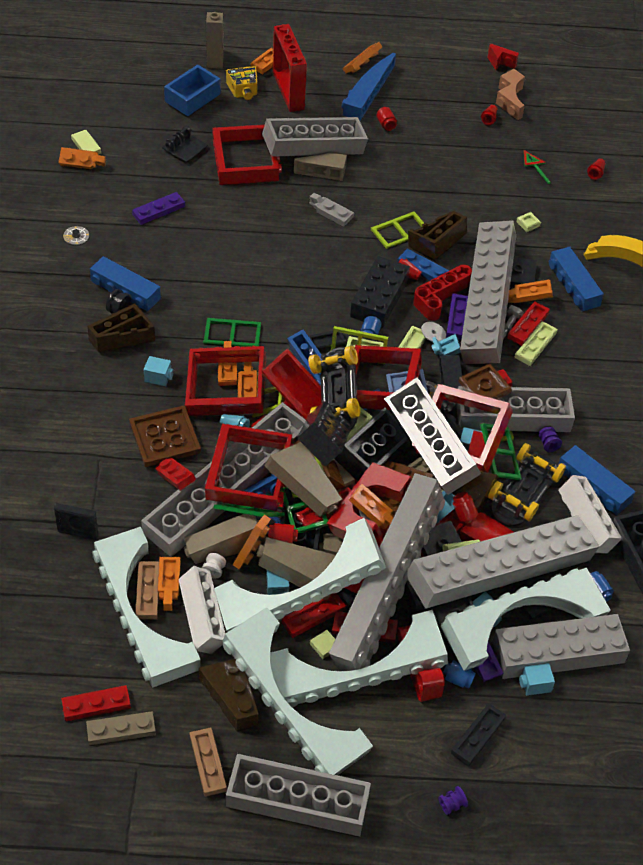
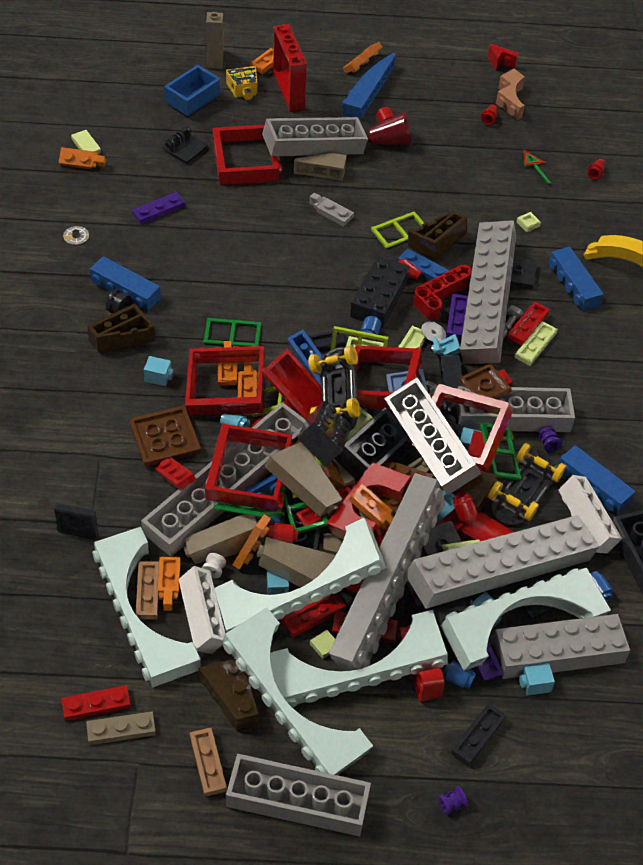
(391, 132): none -> dark red cone
(530, 291): orange hinge -> none

